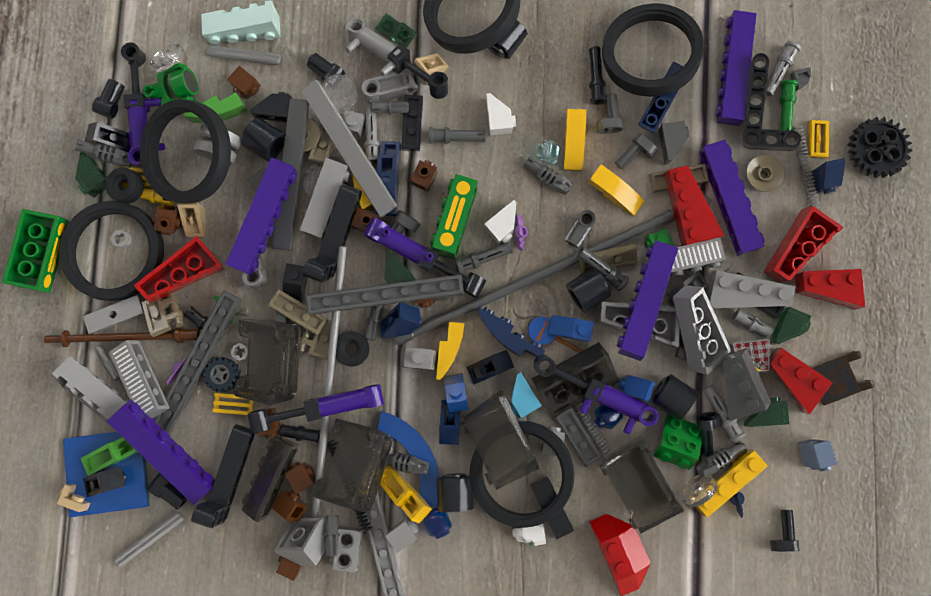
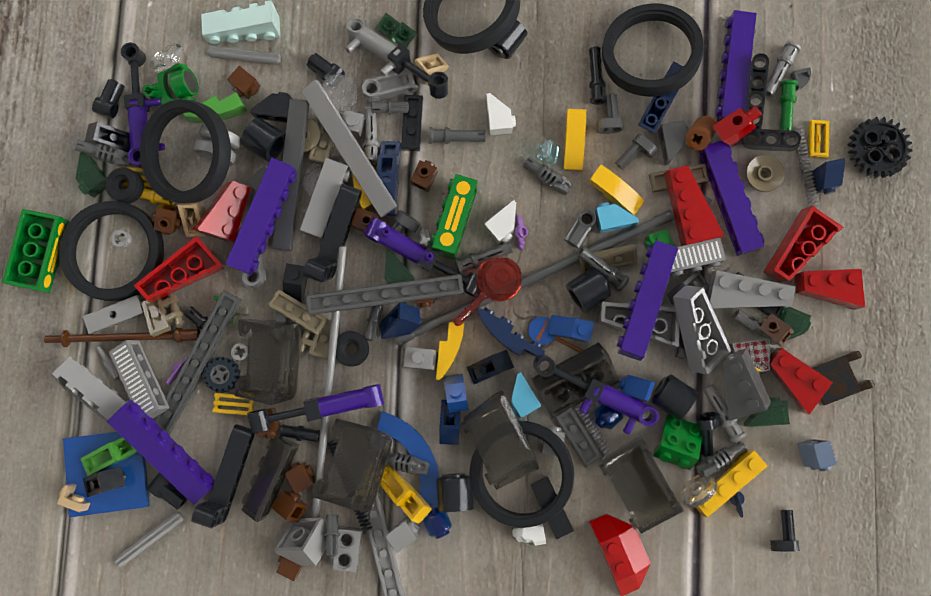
(225, 212): none -> wedge
(424, 236): none -> light grey axle
(498, 280): none -> clear red piece
(613, 218): none -> medium azure slope
(701, 133): none -> dark orange piece
(731, 130): none -> red torso
(775, 329): none -> reddish brown brick

